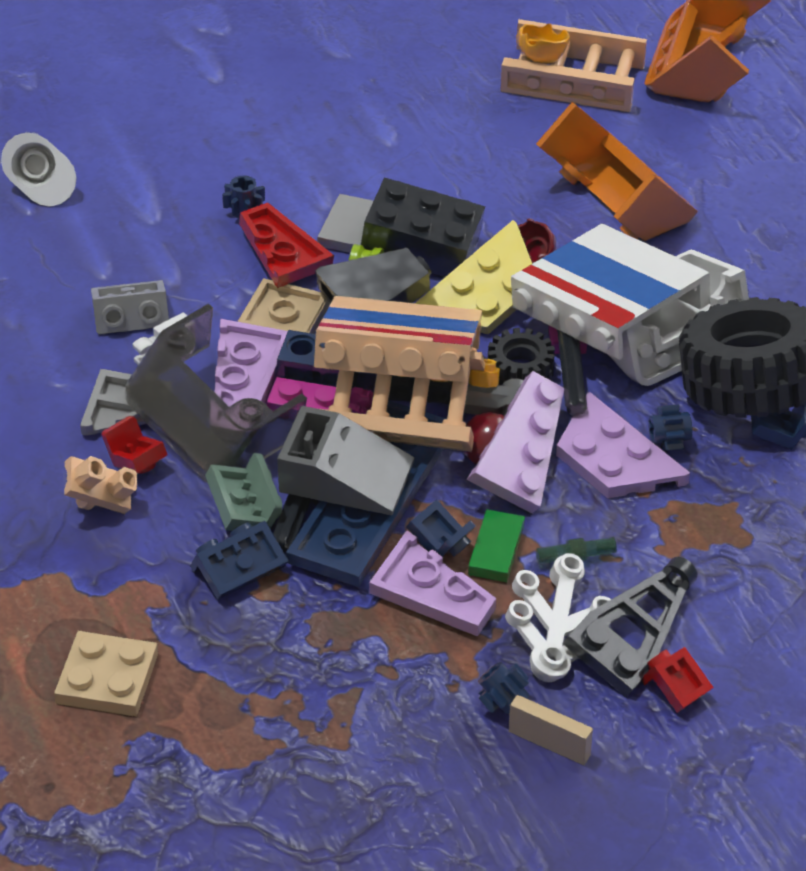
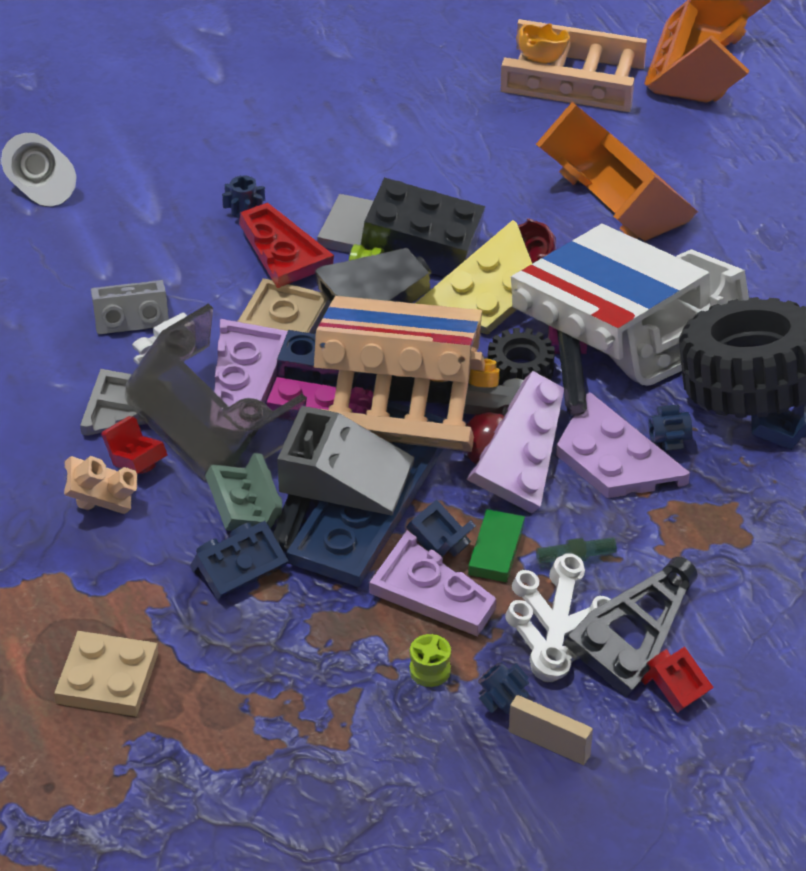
(430, 649): none -> lime wheel

